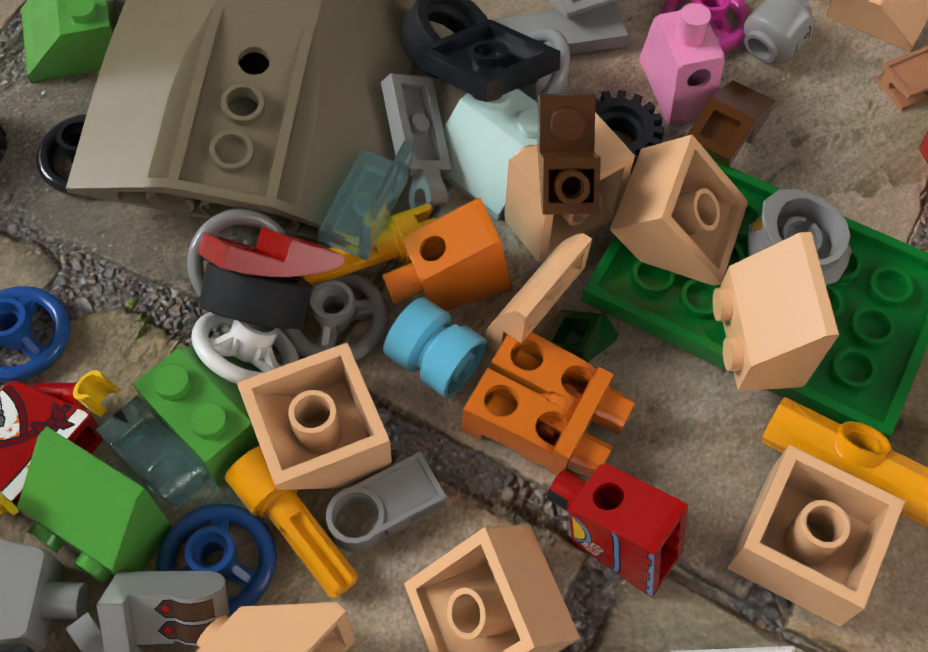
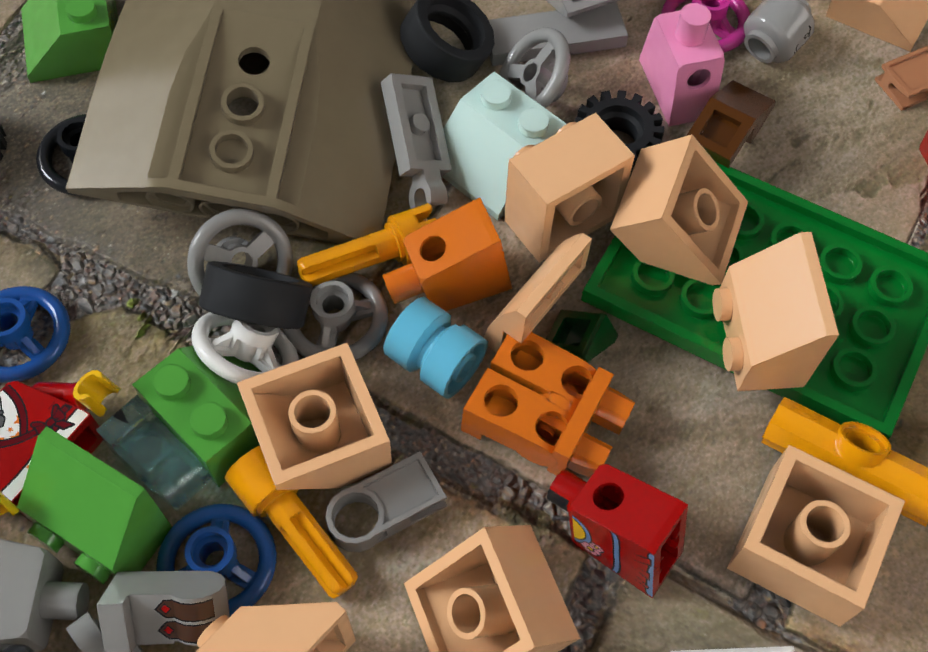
(273, 256): red slope -> none
(366, 201): clear light blue panel -> none
(488, 60): black plate -> none
(567, 155): reddish brown slope -> none
(797, 211): light grey hat -> none

